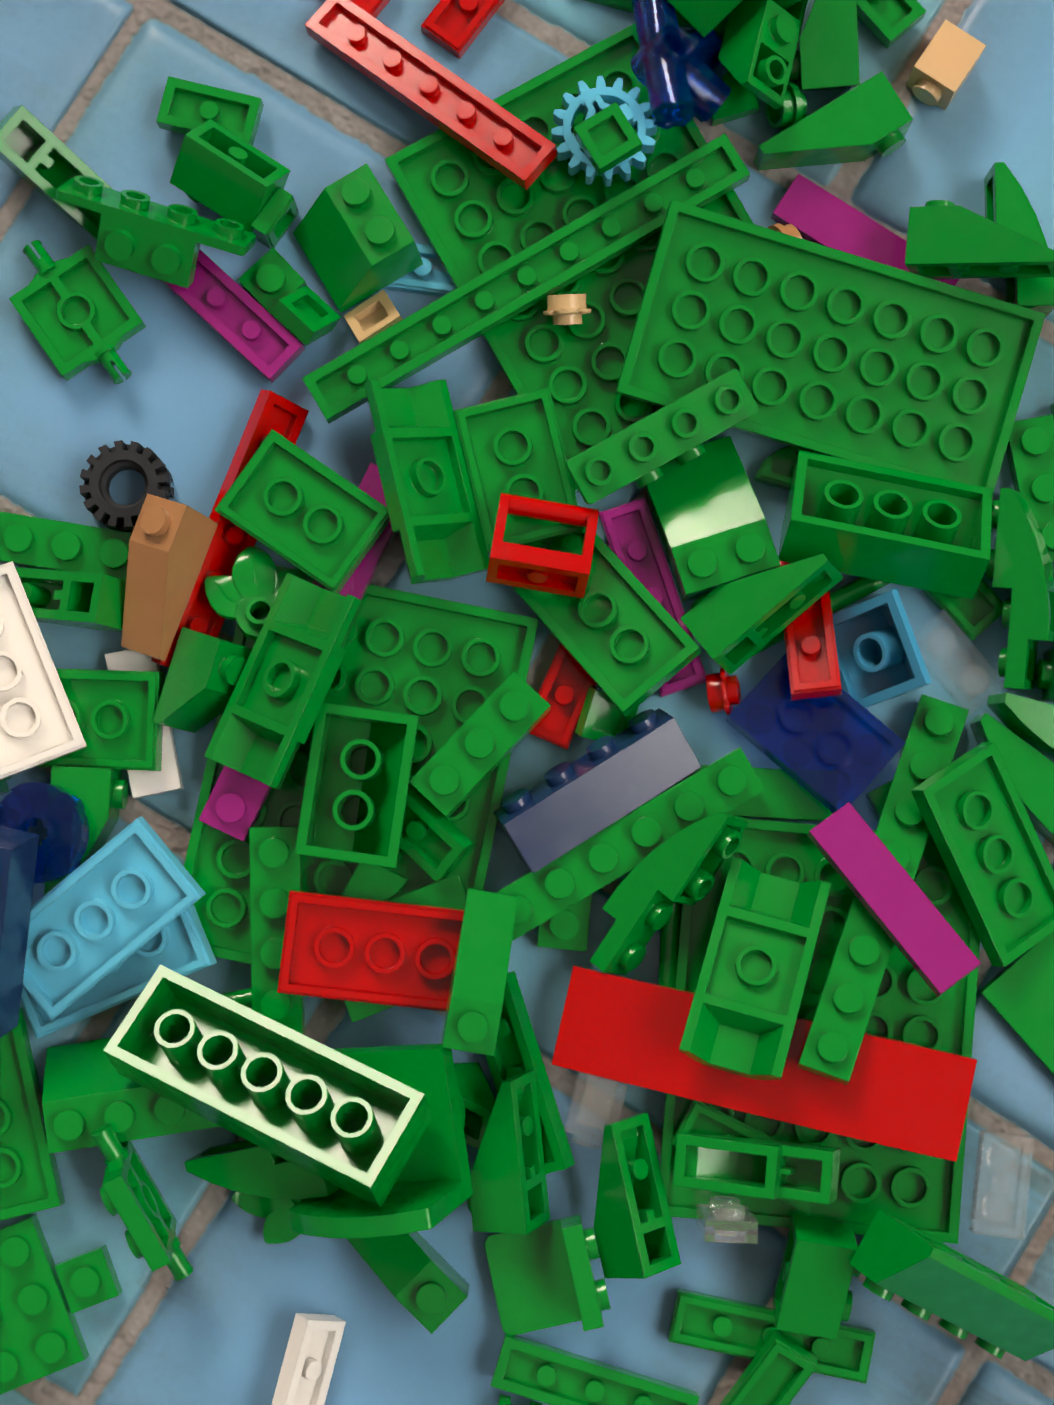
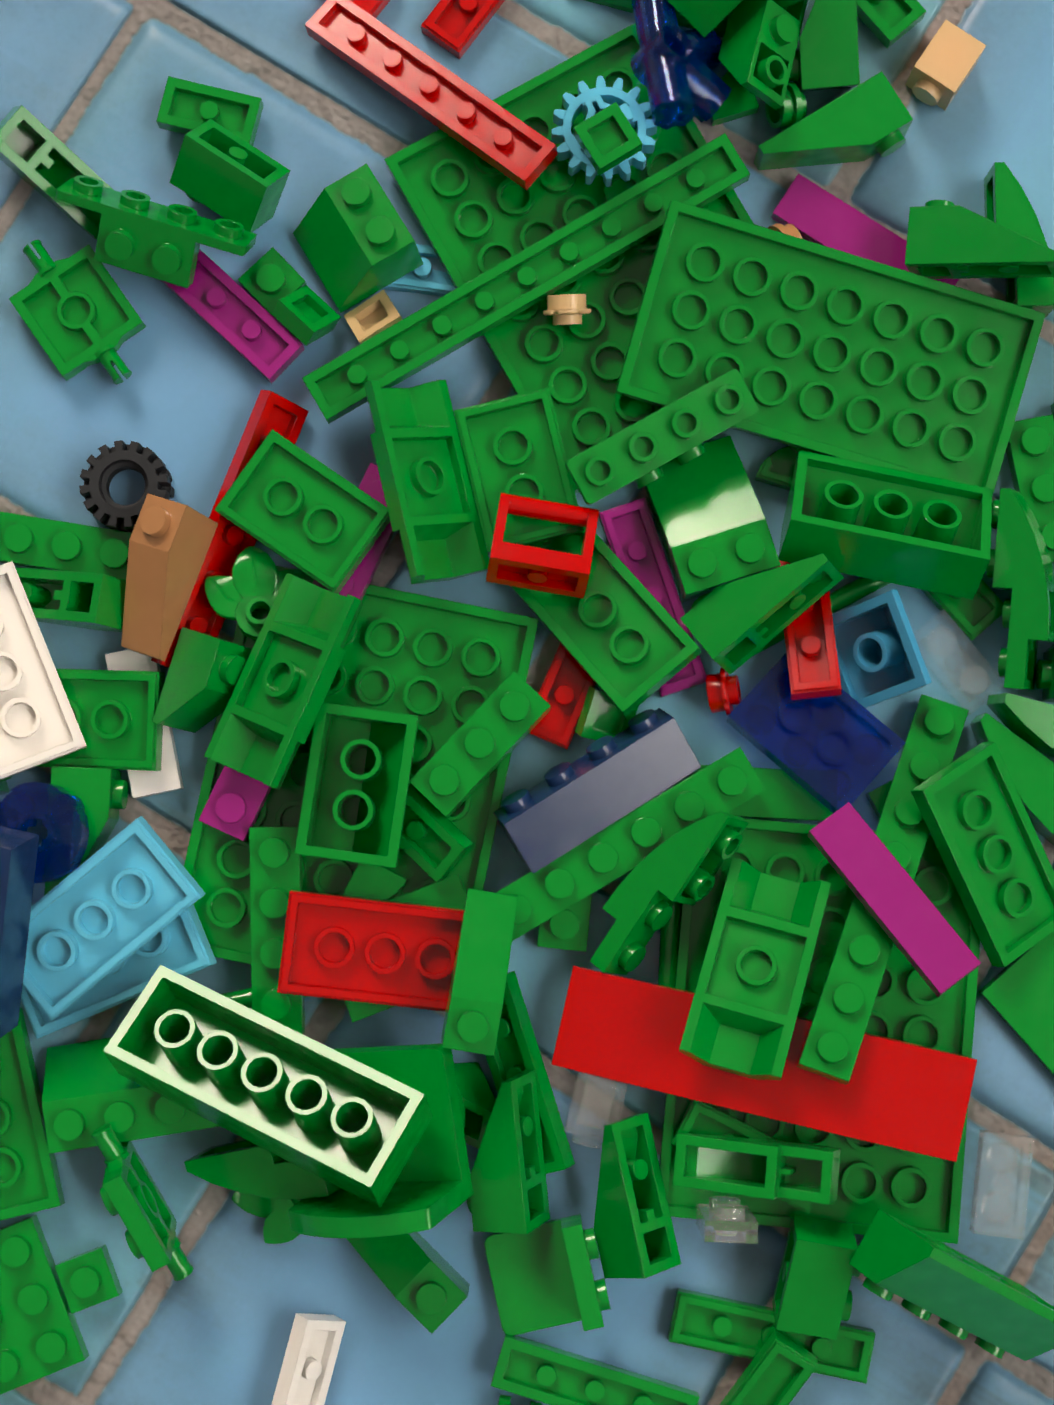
(275, 218): green tile -> none

